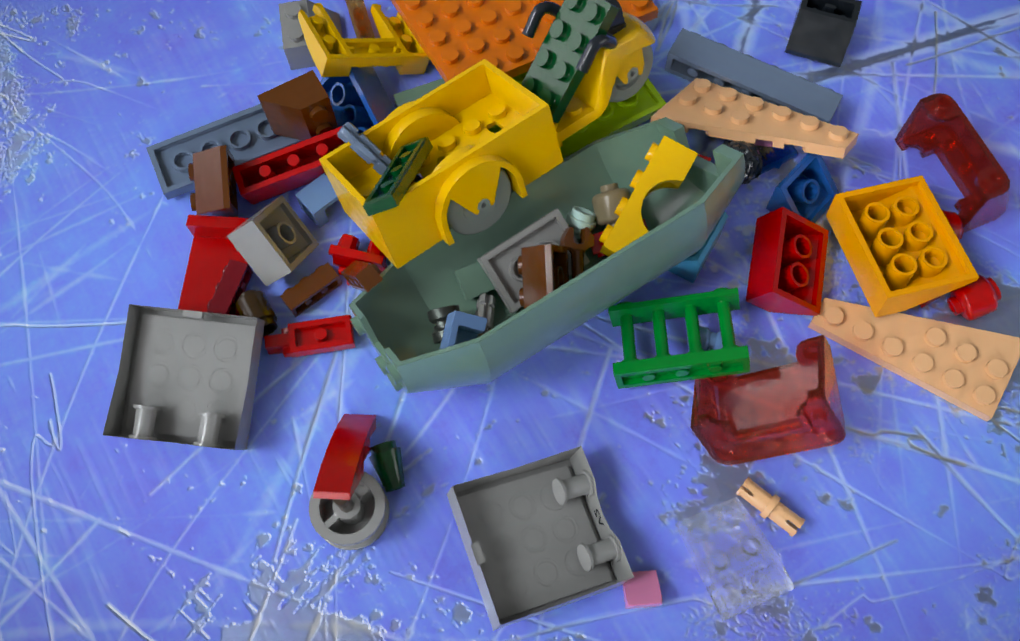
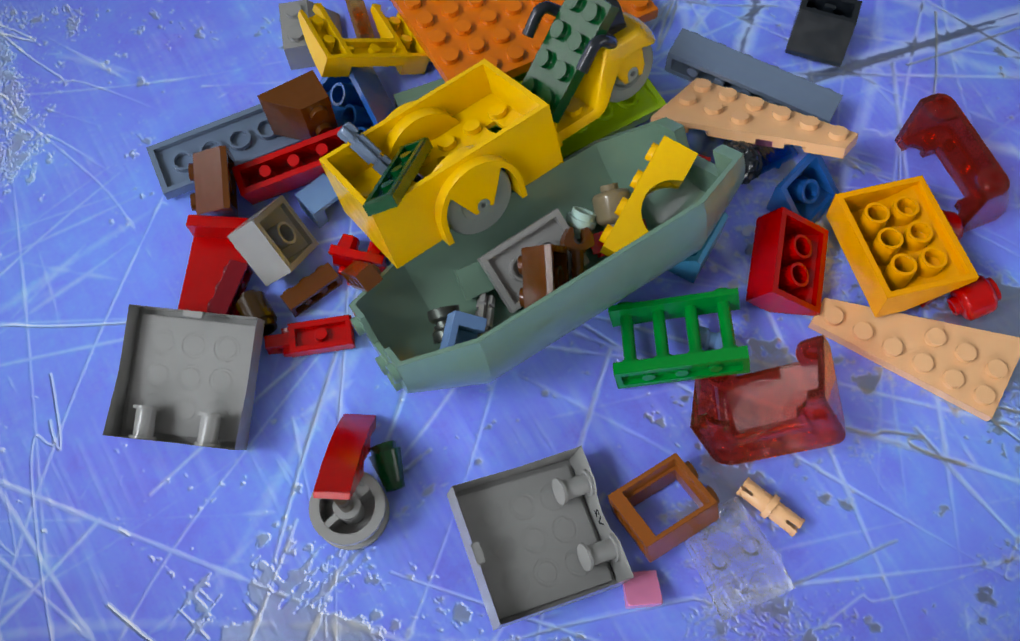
(648, 483): none -> dark orange window

